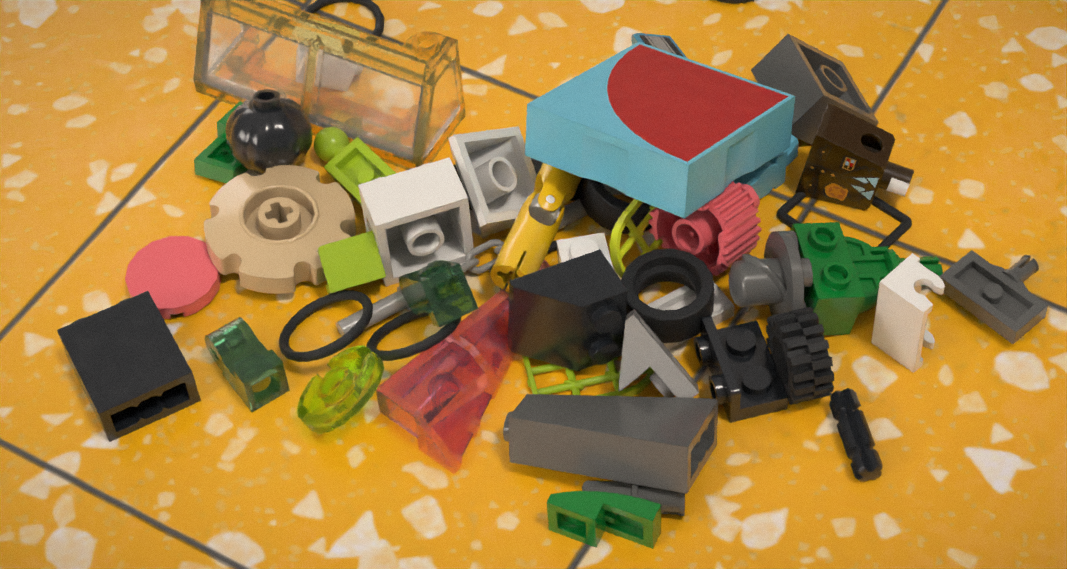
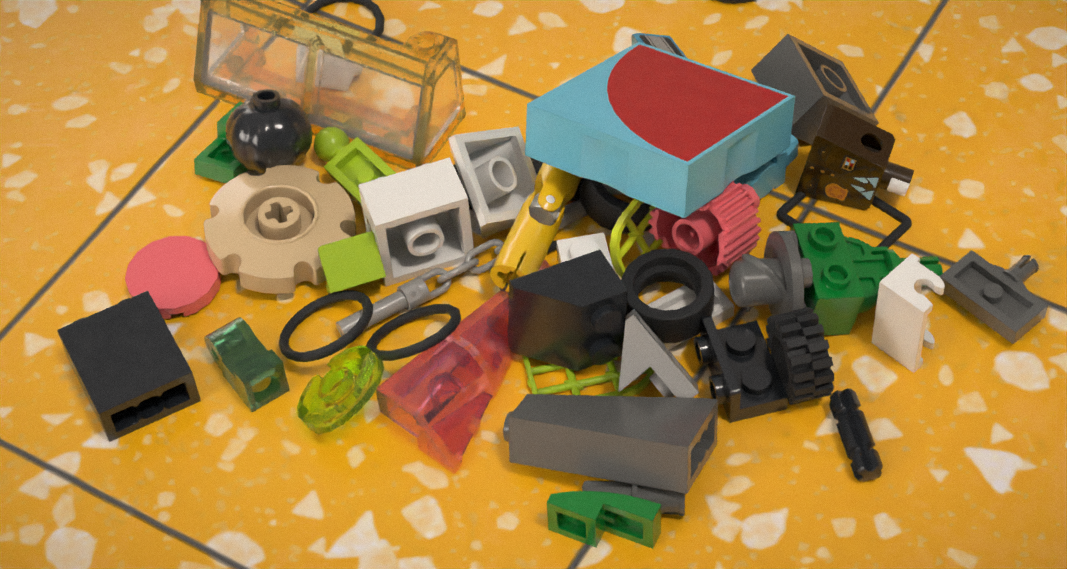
(438, 290): clear green leg -> none

